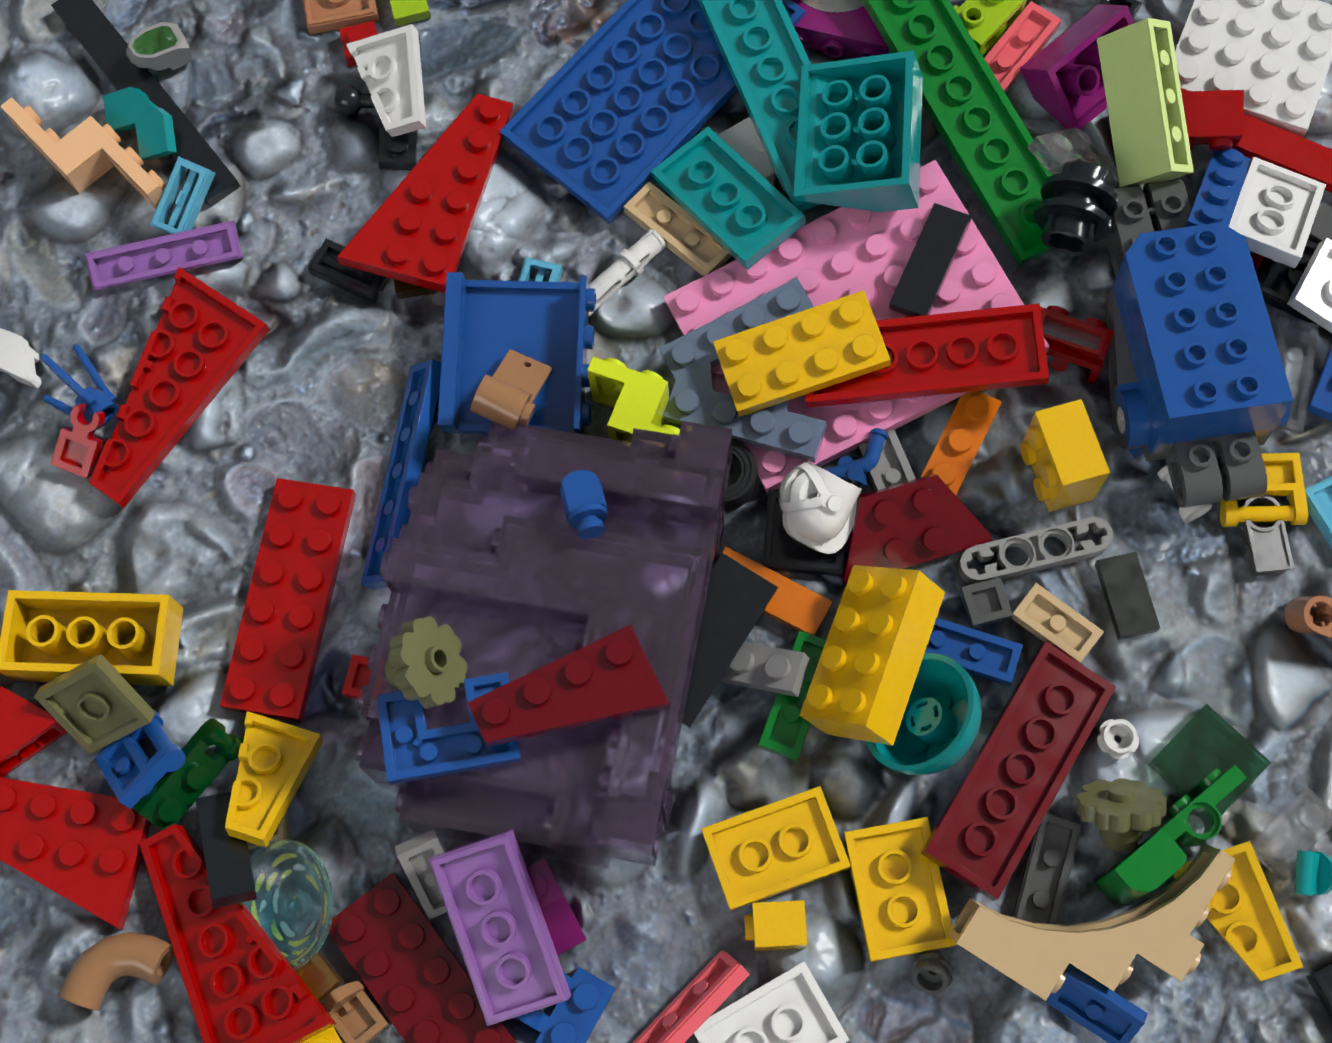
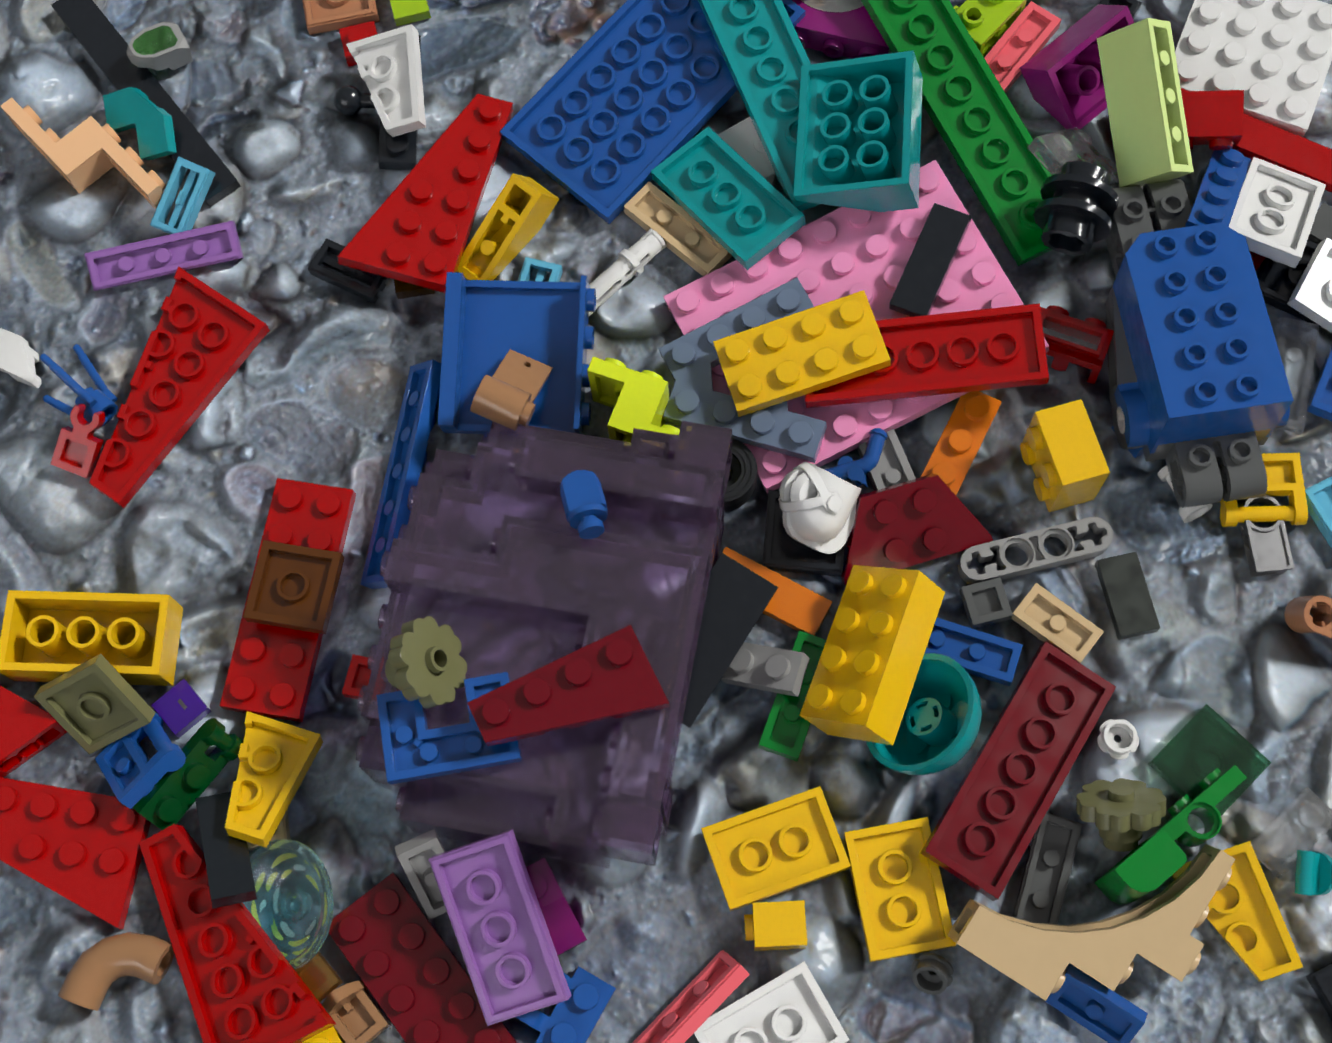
(181, 708): none -> dark purple tile
(294, 587): none -> reddish brown plate
(507, 228): none -> yellow slope

